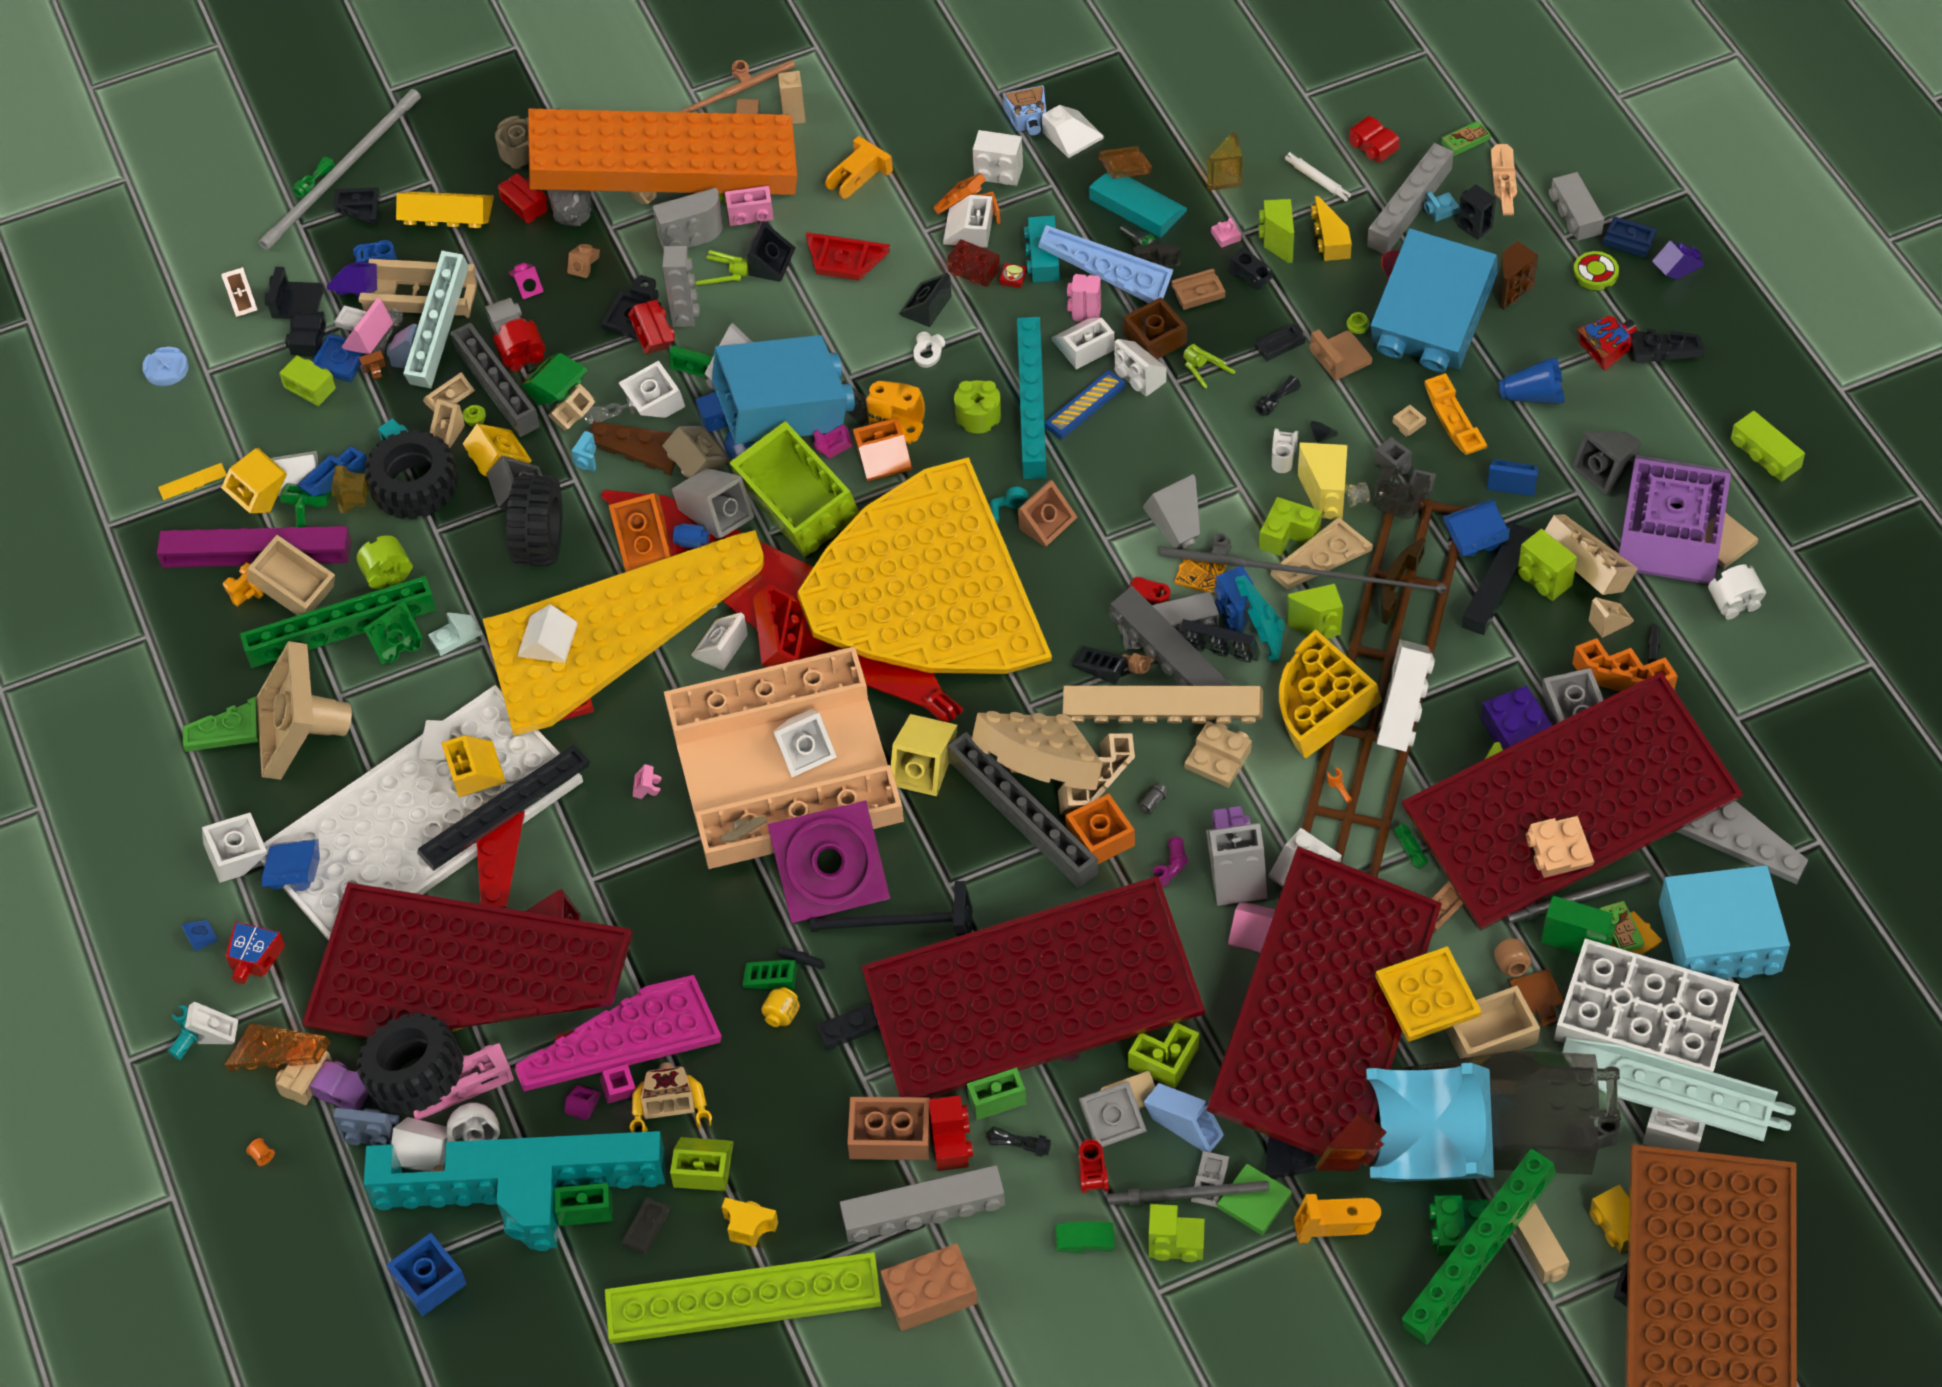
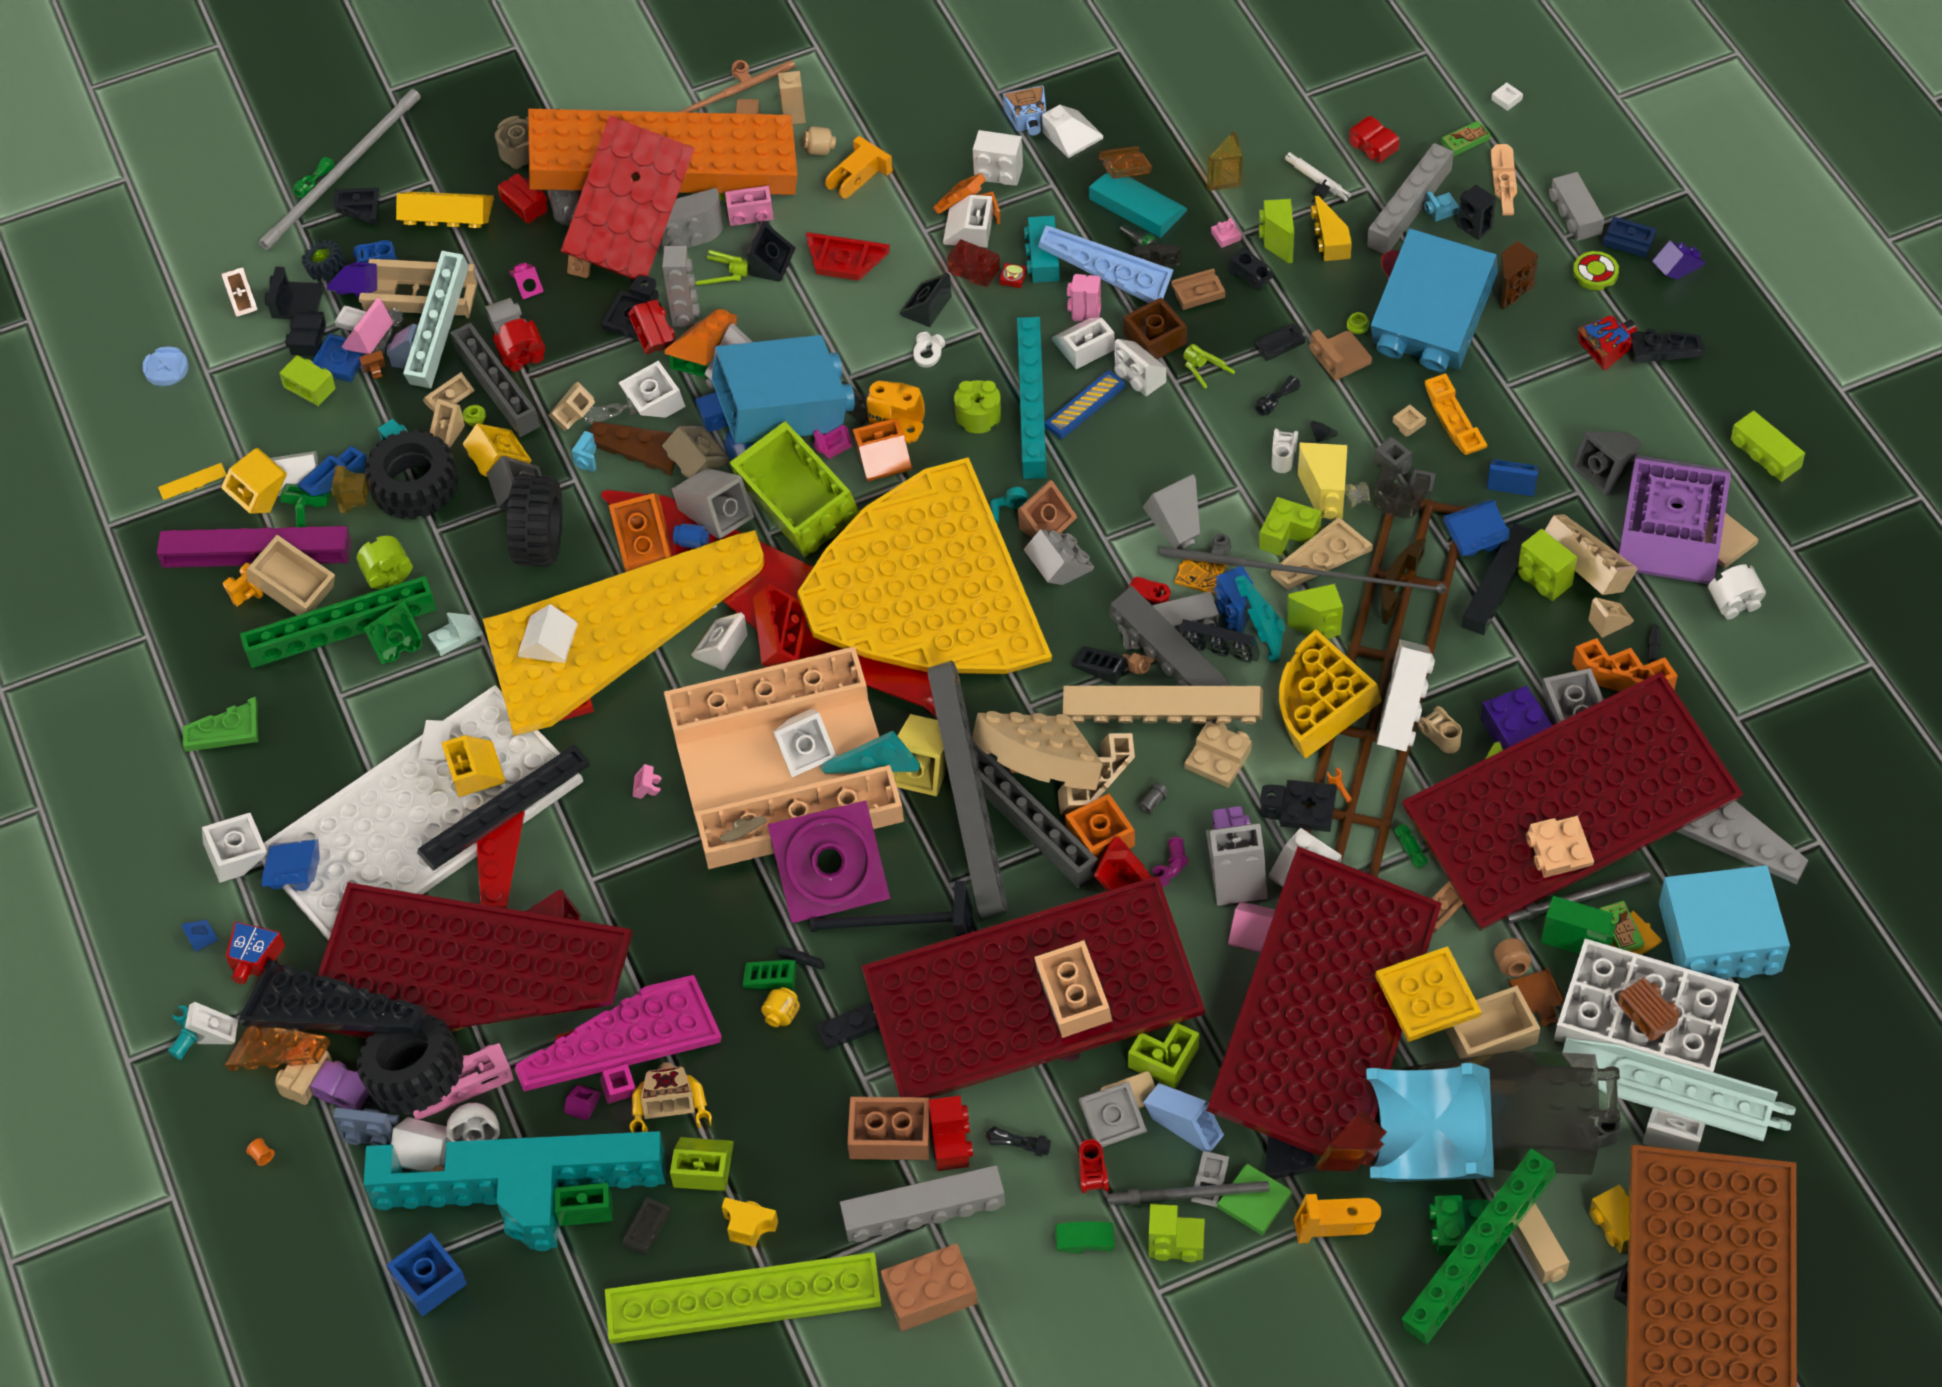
(291, 713): tan piece -> none
(307, 1001): none -> black wing
(323, 260): none -> black wheel
(553, 379): green slope -> none
(620, 218): none -> red piece
(700, 340): none -> orange slope
(818, 141): none -> tan head
(874, 754): none -> teal wing
(967, 790): none -> dark grey beam
(996, 1094): bright green brick -> none
(1058, 556): none -> light grey slope
(1073, 989): none -> light nougat brick
(1120, 866): none -> red bracket
(1290, 807): none -> black plate
(1320, 190): none -> black plate
(1439, 727): none -> tan piece
(1507, 96): none -> white tile
(1535, 384): blue cone -> none
(1648, 1008): none -> dark orange brick

